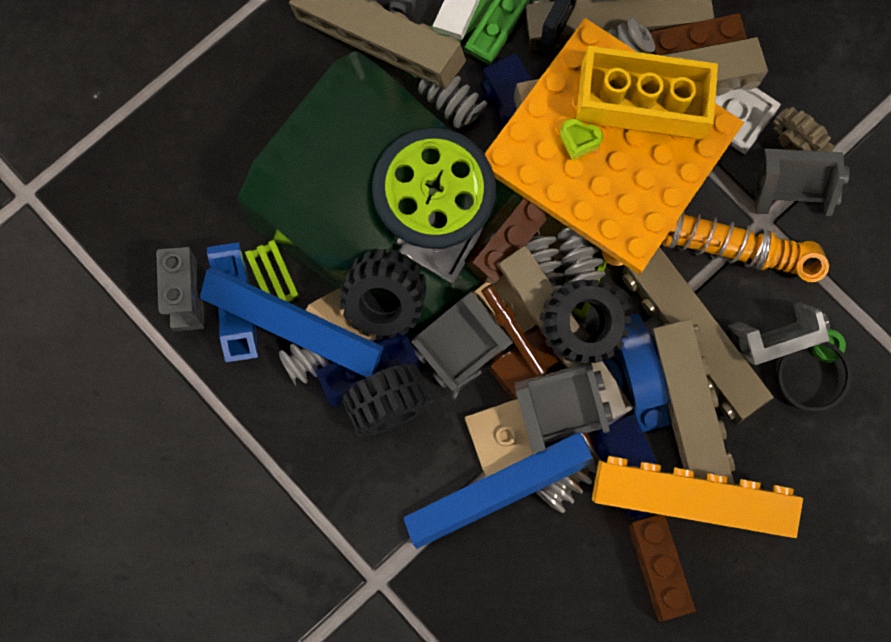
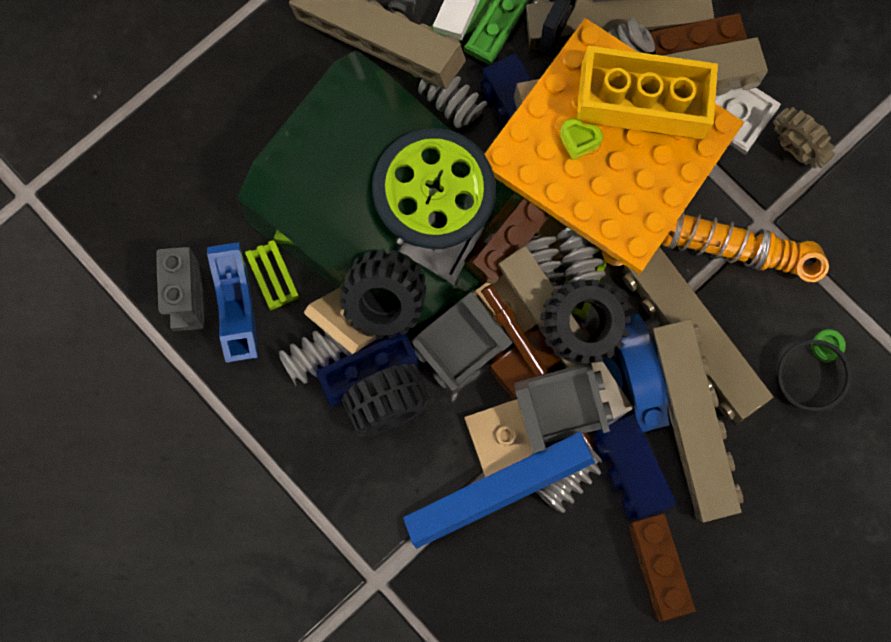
(291, 322): blue tile -> none
(697, 499): light orange brick -> none
(800, 177): dark grey panel -> none
(806, 332): dark grey panel -> none

